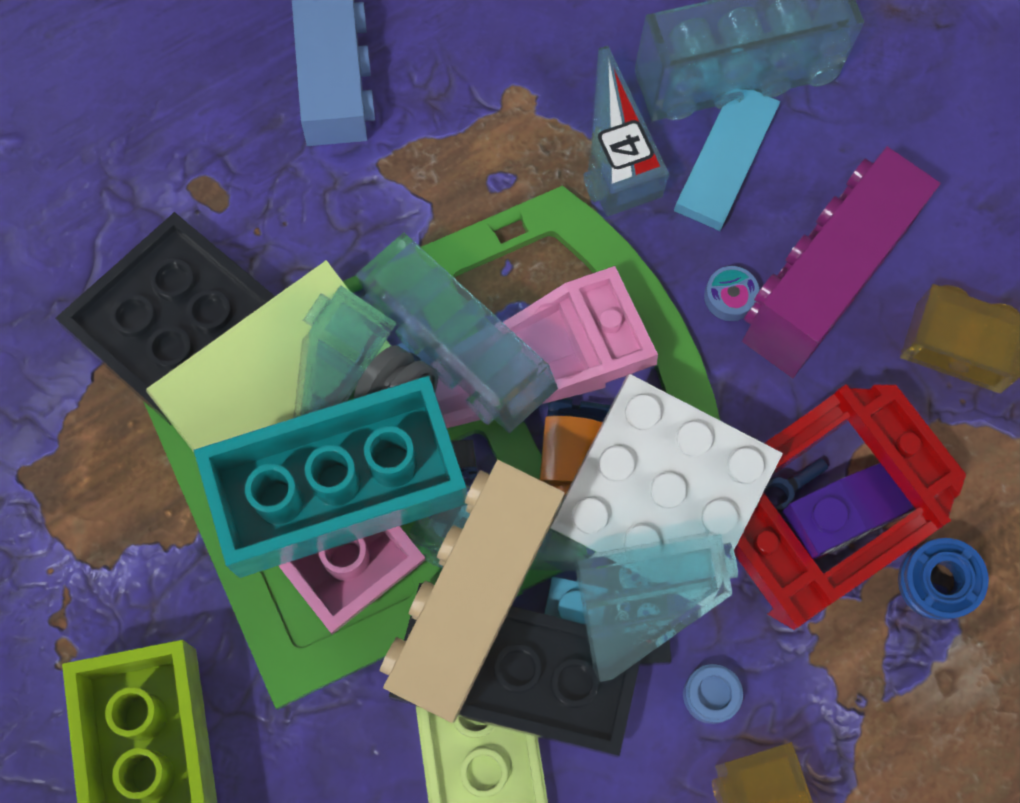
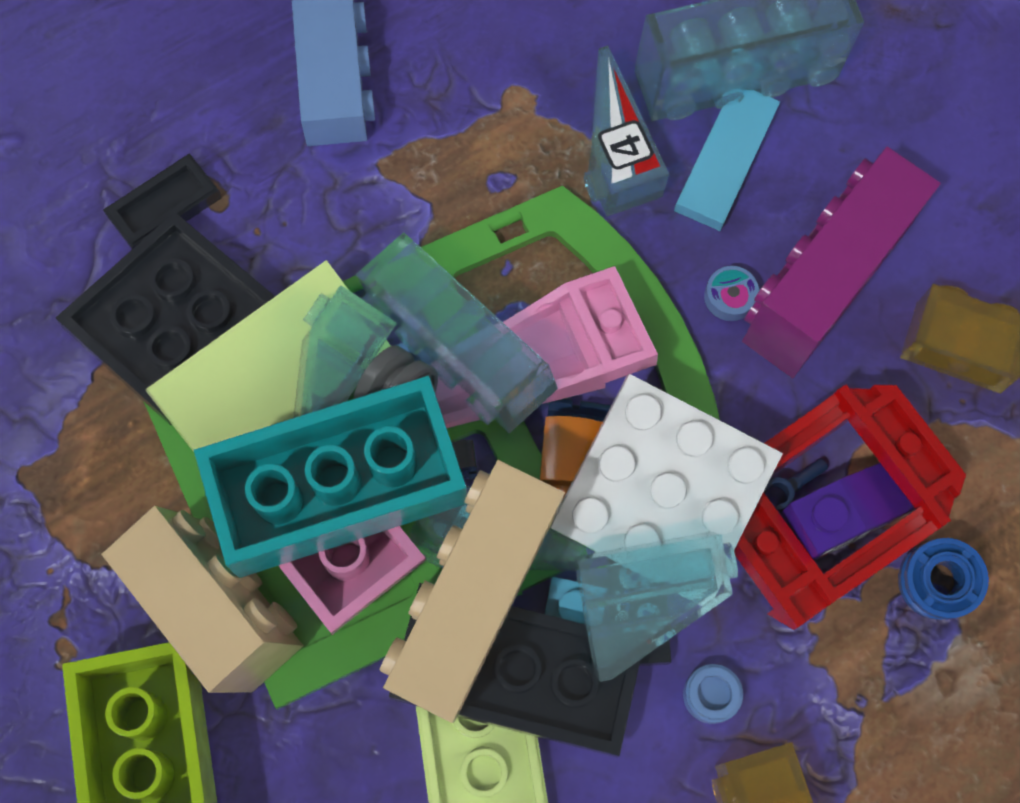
(177, 189): none -> black tile
(200, 606): none -> tan brick

